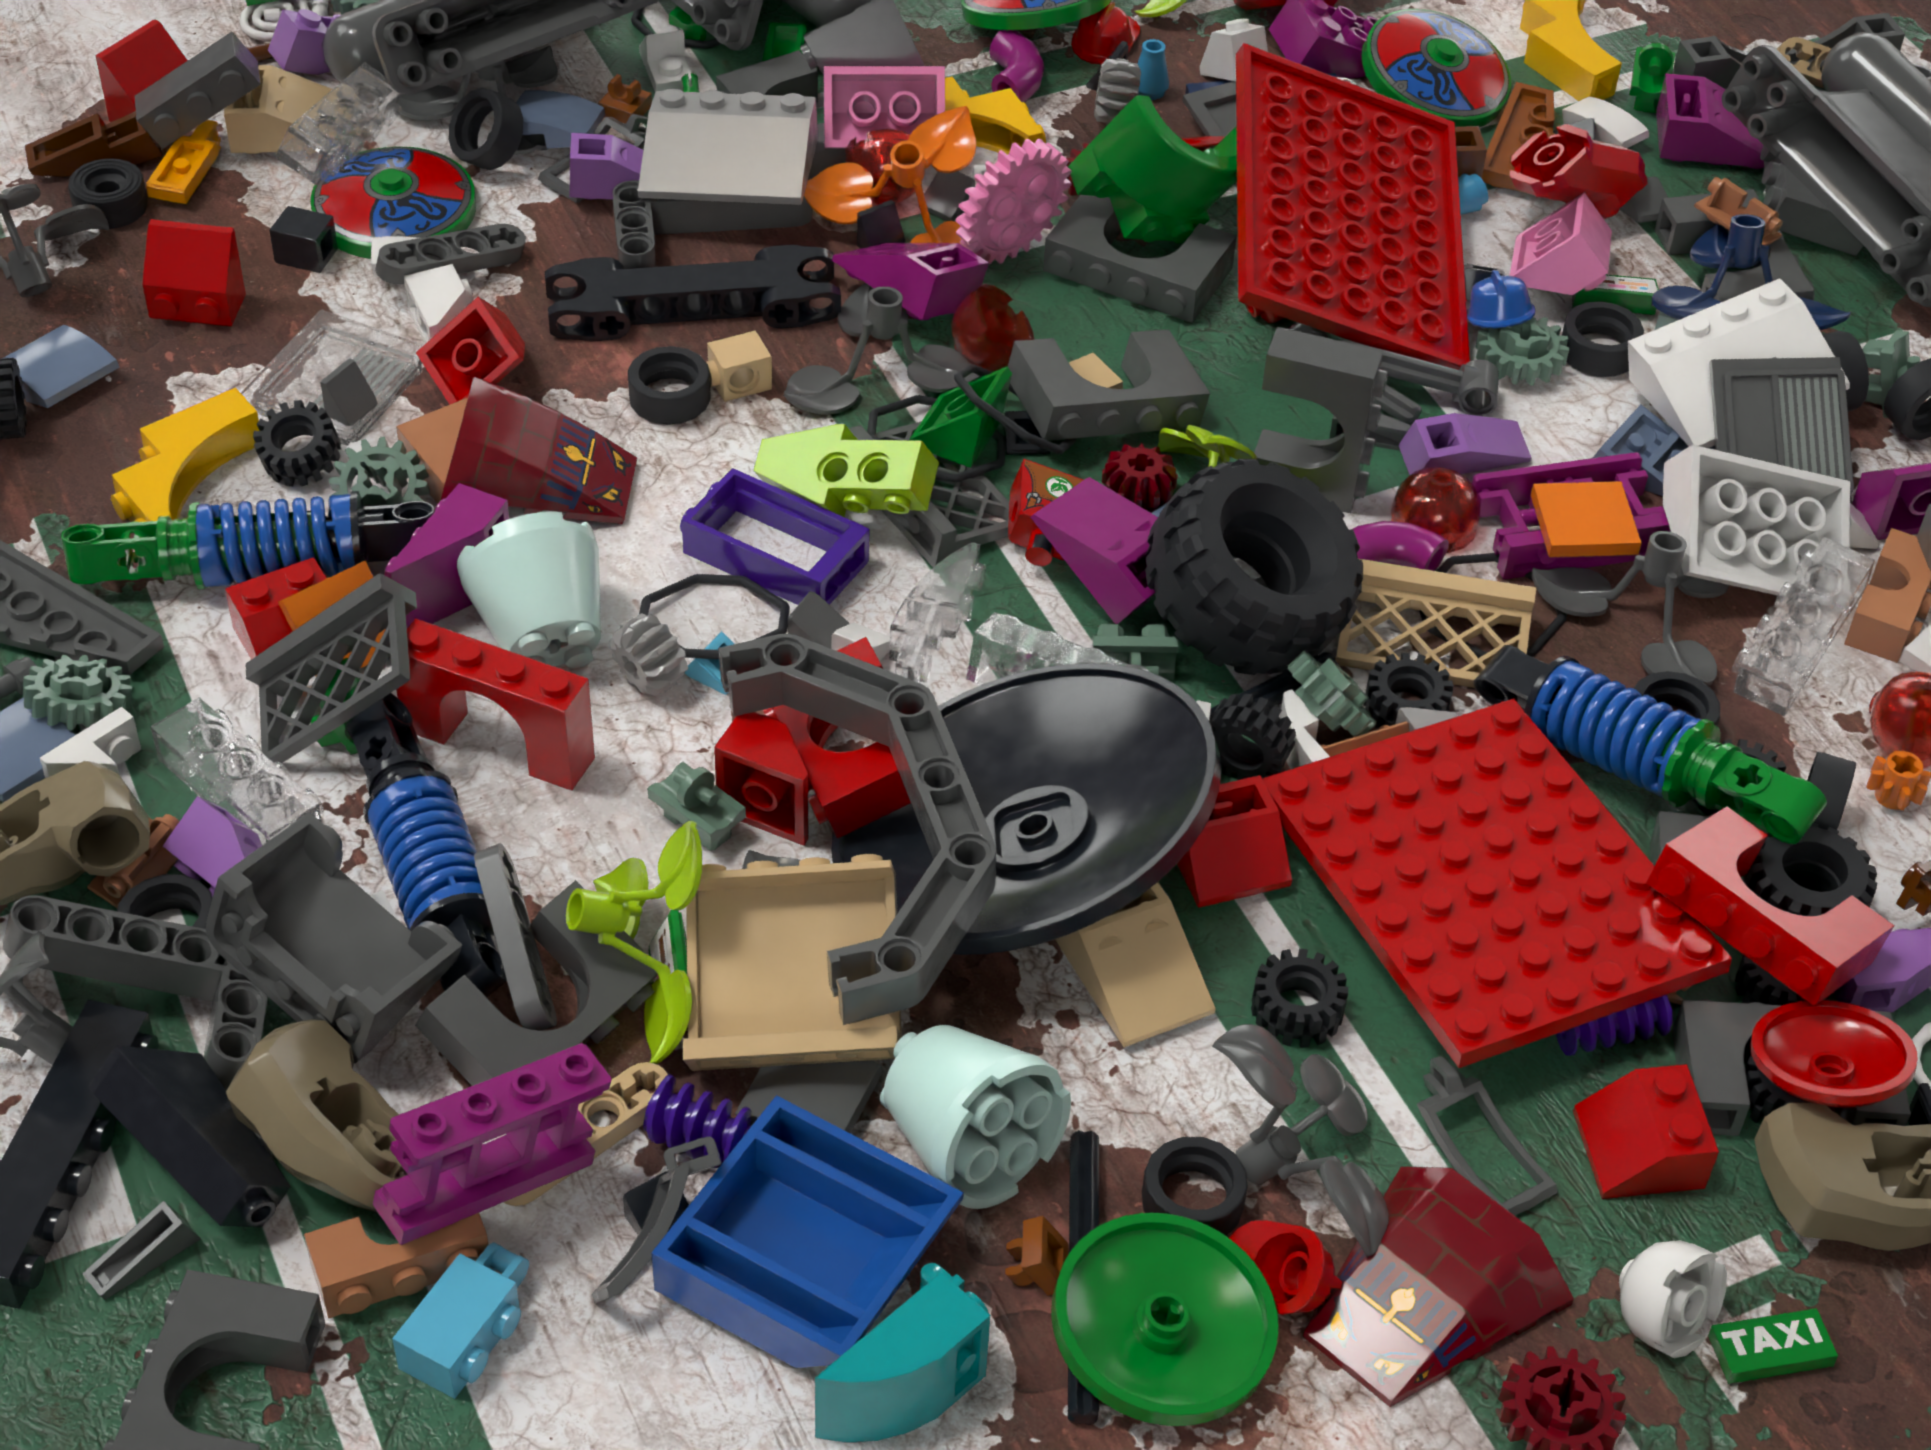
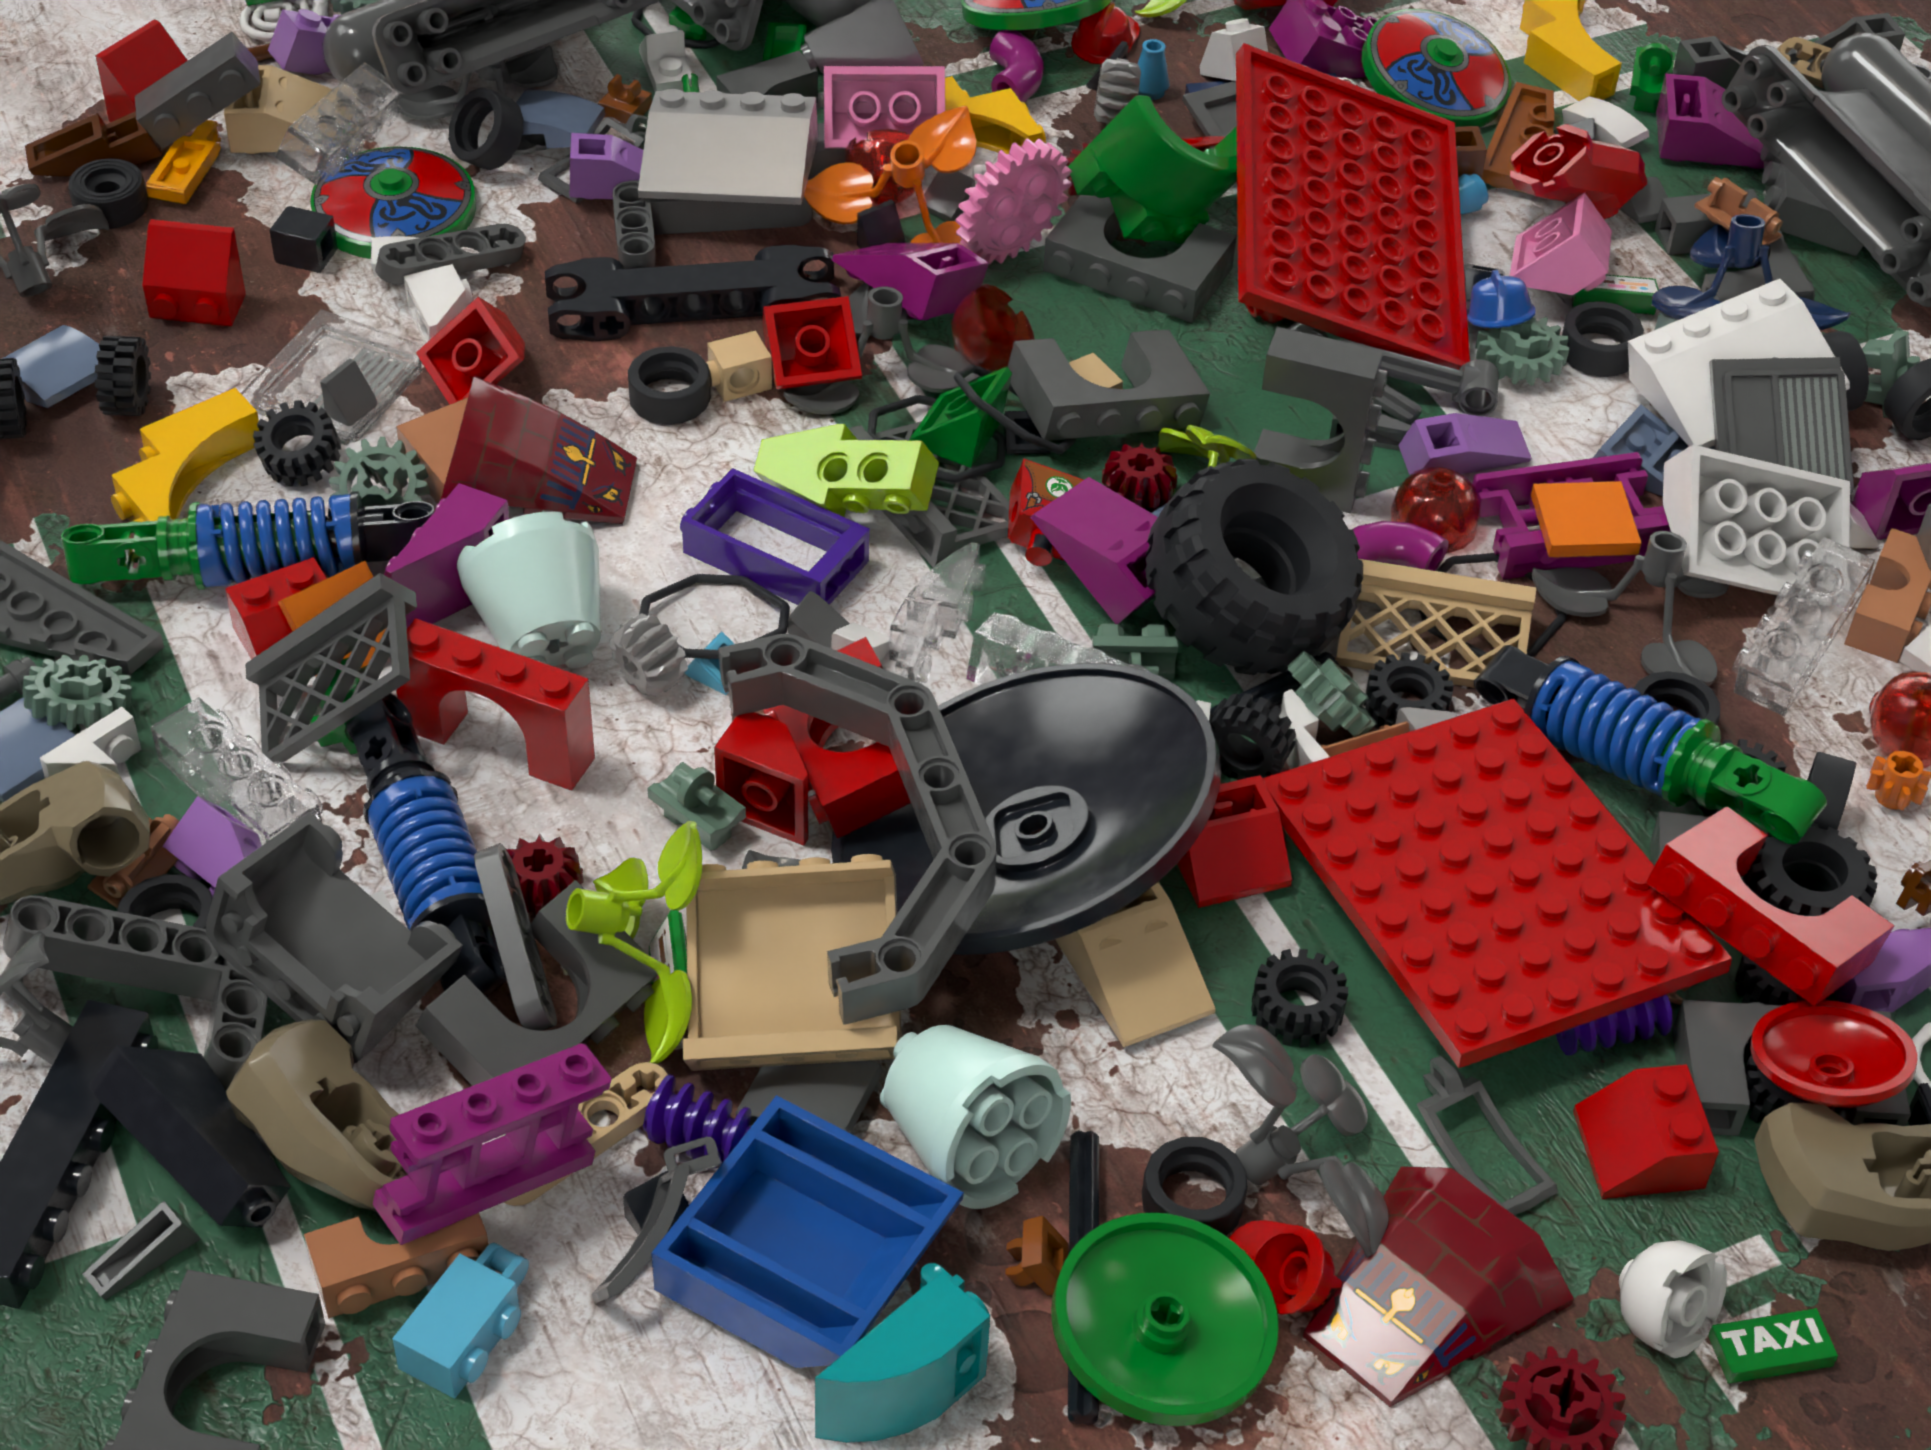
(123, 375): none -> black tyre
(544, 870): none -> dark red gear
(811, 342): none -> red slope

